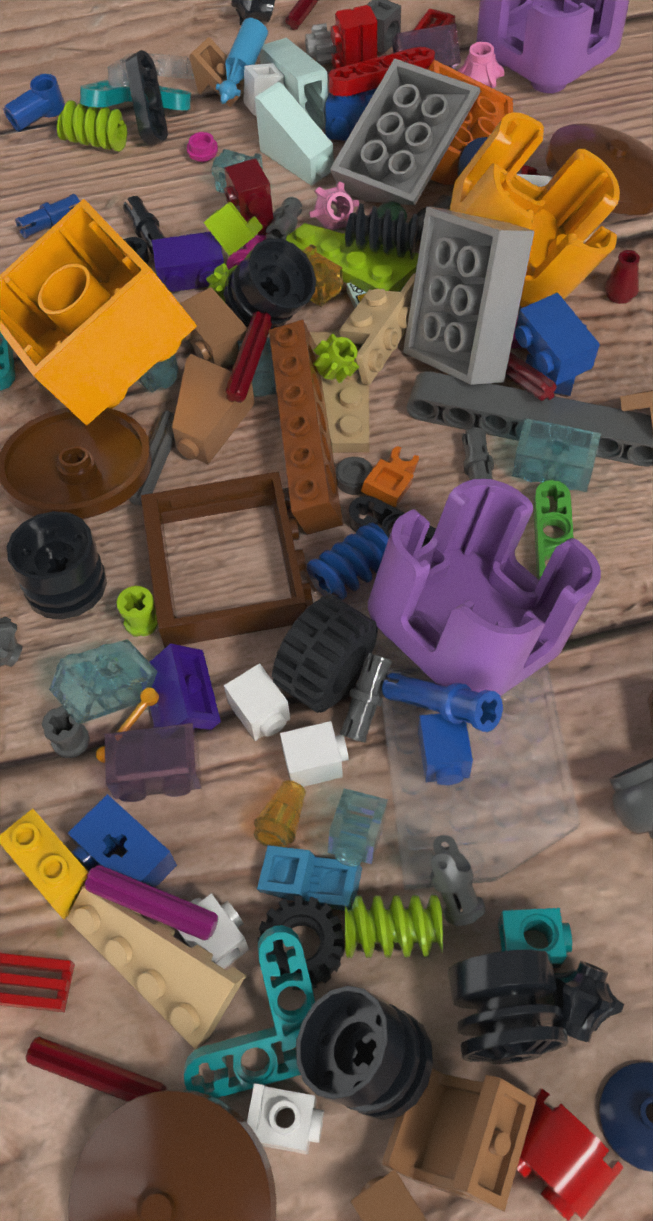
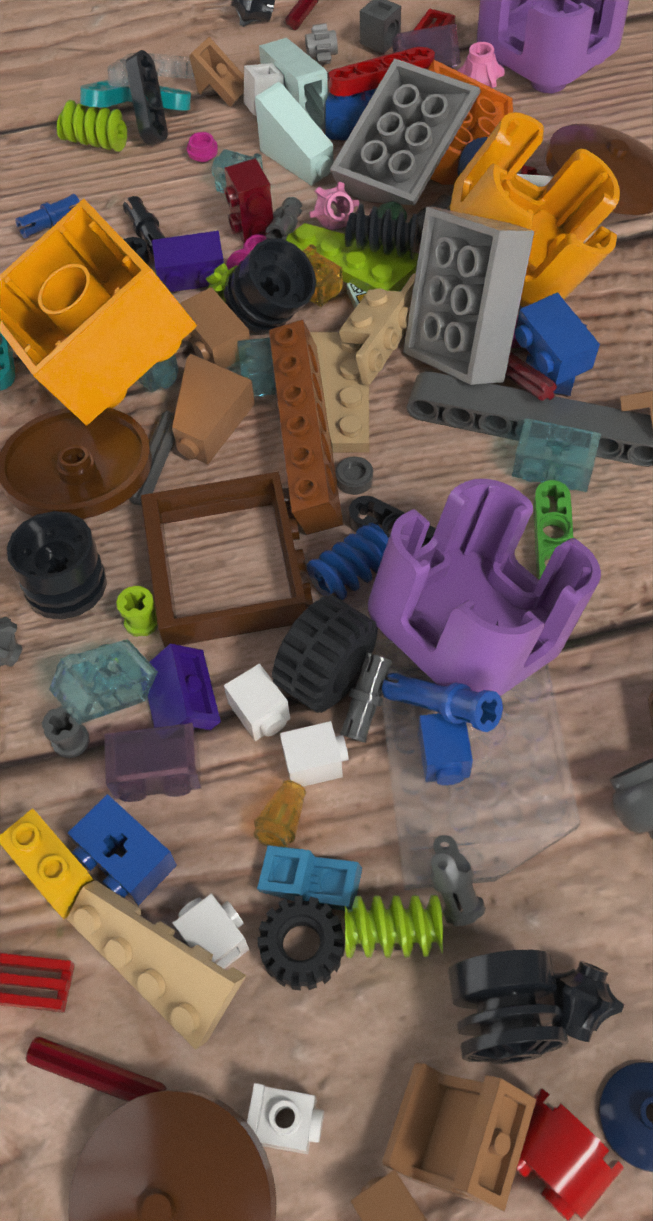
(41, 100): blue piece -> none
(148, 698): light orange hinge -> none
(151, 902): magenta axle -> none
(231, 228): lime panel -> none
(242, 53): dark azure wheel -> none
(248, 357): dark red axle -> none
(286, 1027): teal beam -> none
(336, 358): lime gear -> none
(354, 36): red brick -> none
(356, 837): clear light blue brick -> none
(364, 1053): black wheel -> none
(390, 479): orange plate -> none
(478, 461): dark grey pin -> none
(548, 921): teal brick -> none
(624, 278): dark red cone -> none

